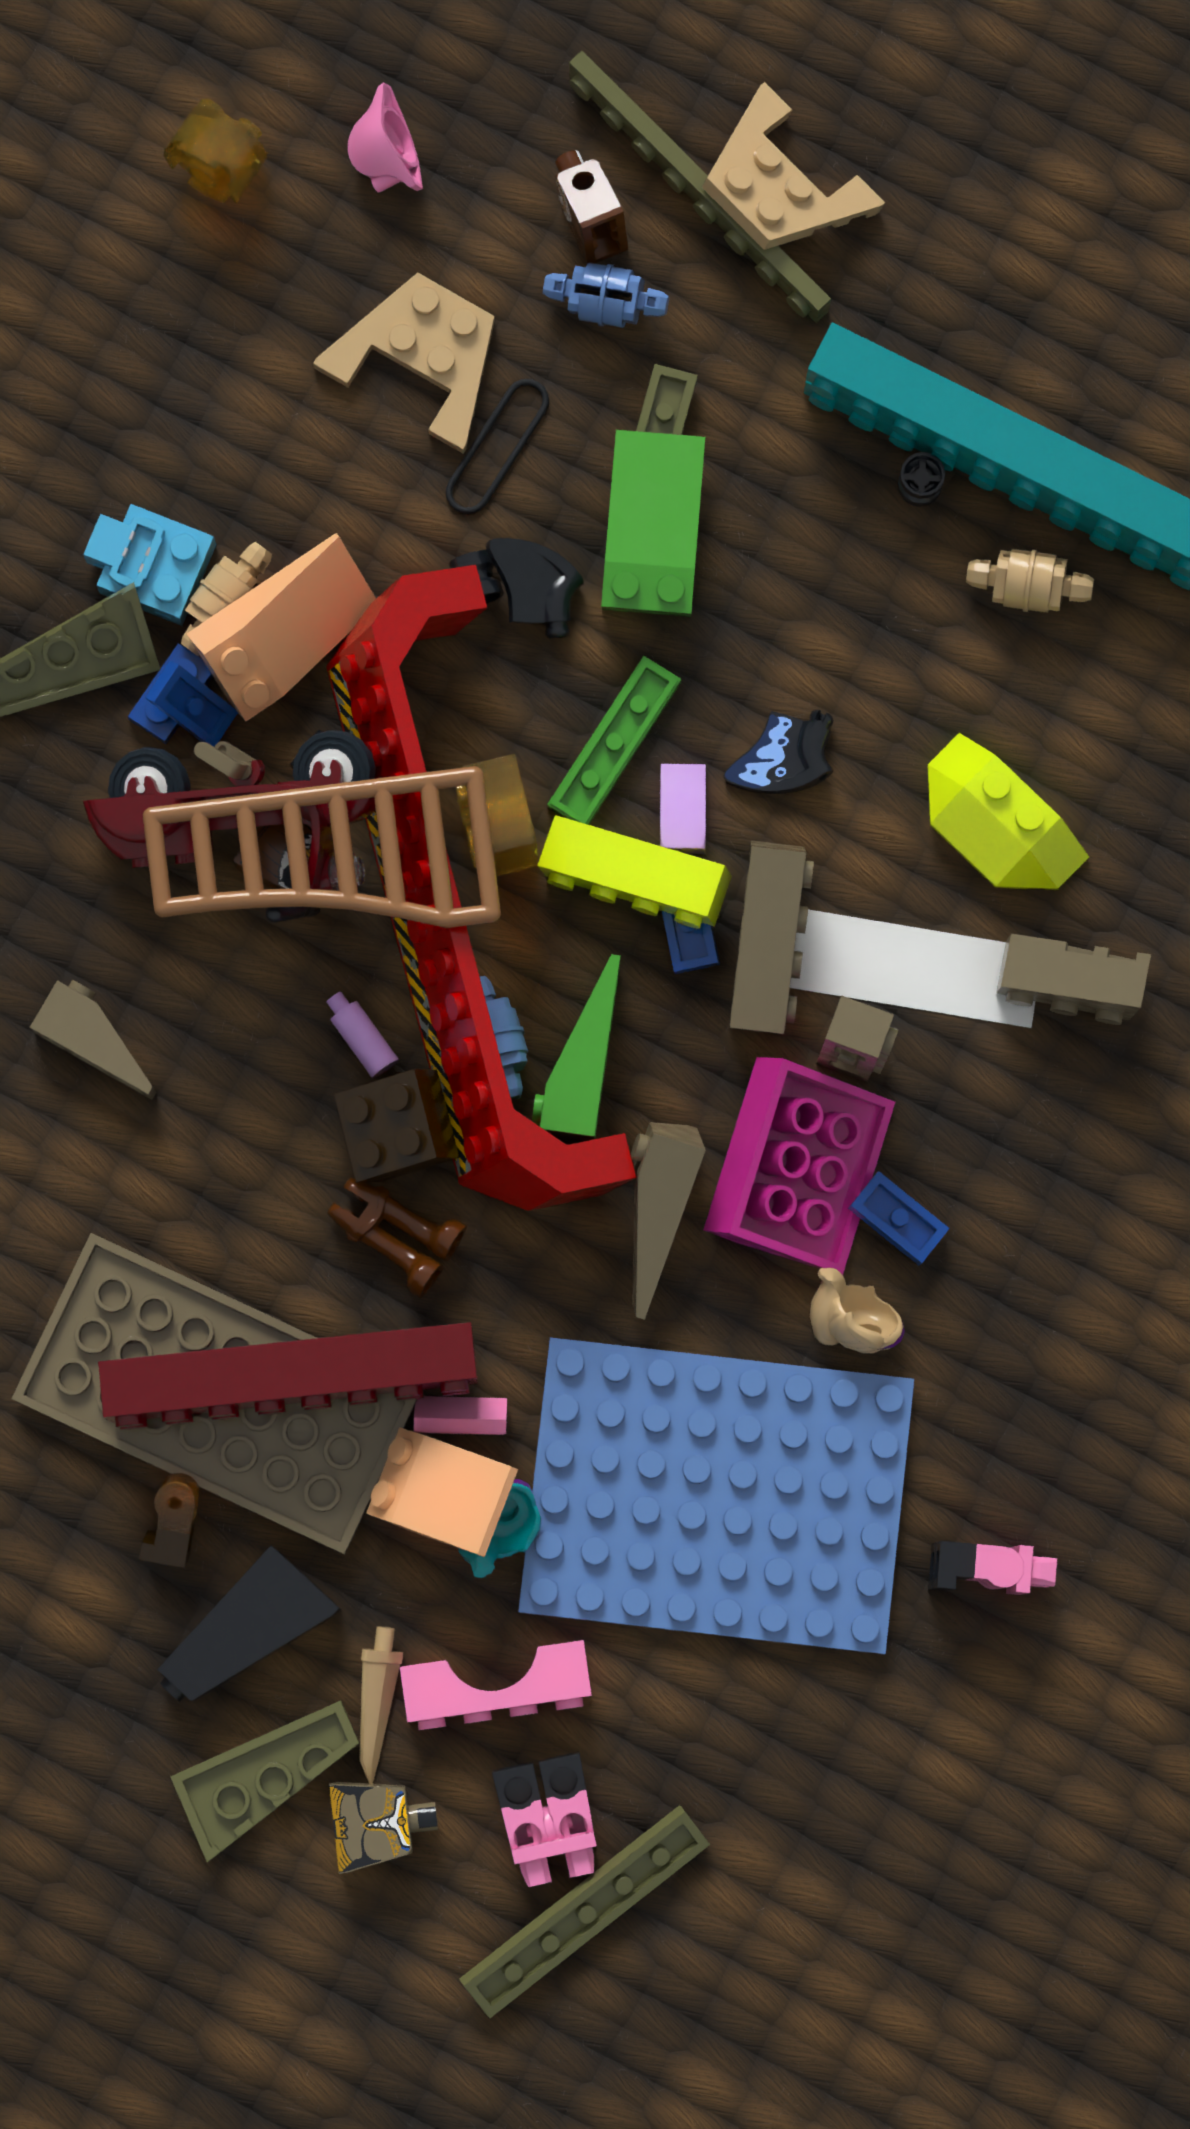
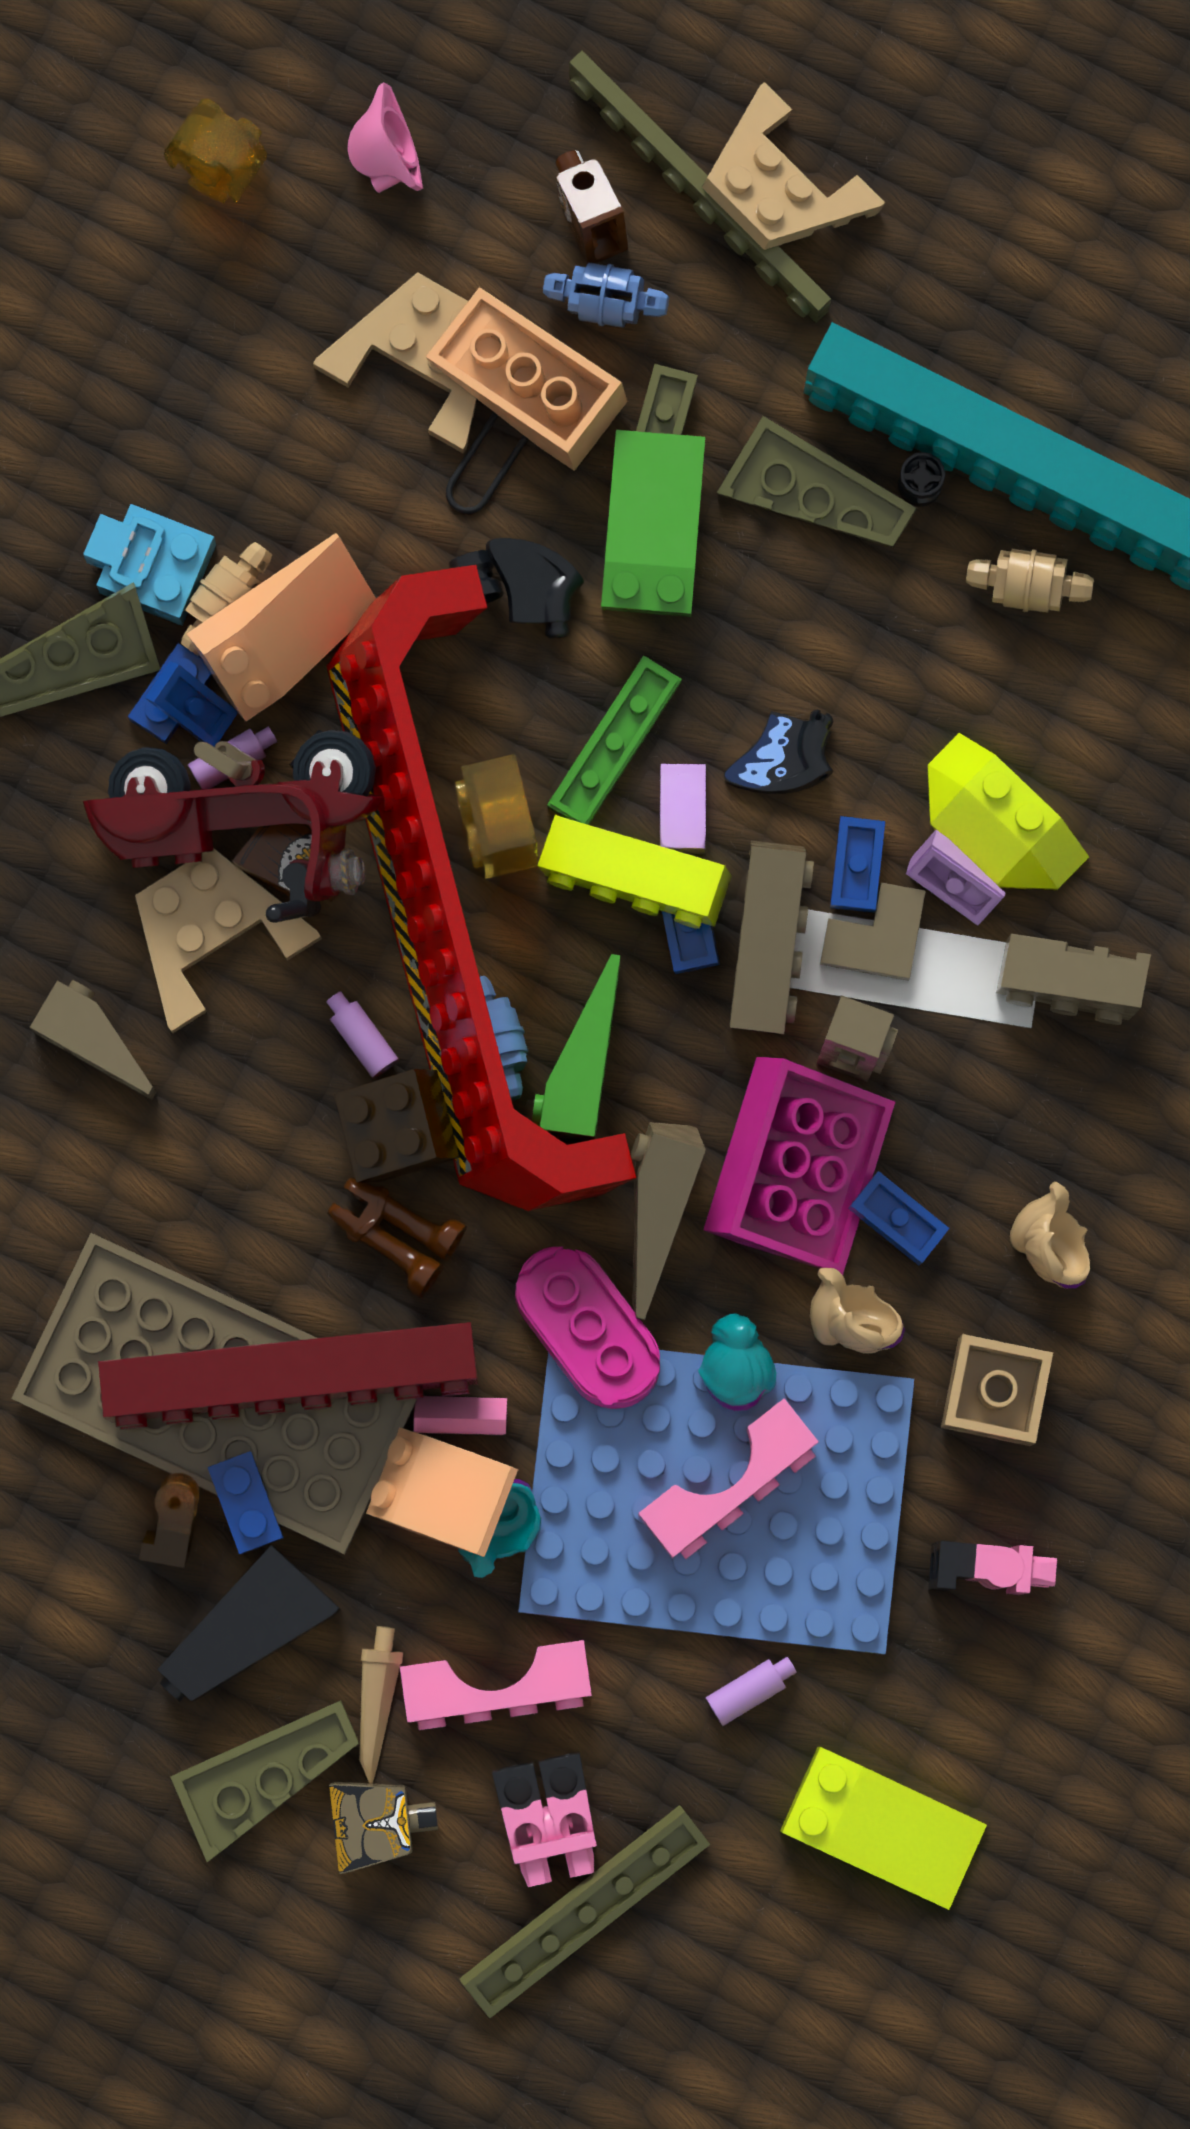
(198, 913): none -> tan wing
(245, 1502): none -> blue plate
(248, 742): none -> lavender cylinder
(347, 897): medium nougat bar -> none
(529, 378): none -> light nougat slope
(587, 1327): none -> dark pink tile
(682, 1517): none -> bright pink arch
(737, 1364): none -> teal hair
(750, 1690): none -> lavender cylinder
(805, 483): none -> olive wing
(857, 864): none -> blue plate
(883, 1827): none -> neon yellow slope
(886, 946): none -> dark tan tile
(954, 878): none -> lavender slope
(997, 1390): none -> tan brick
(1052, 1239): none -> tan hair

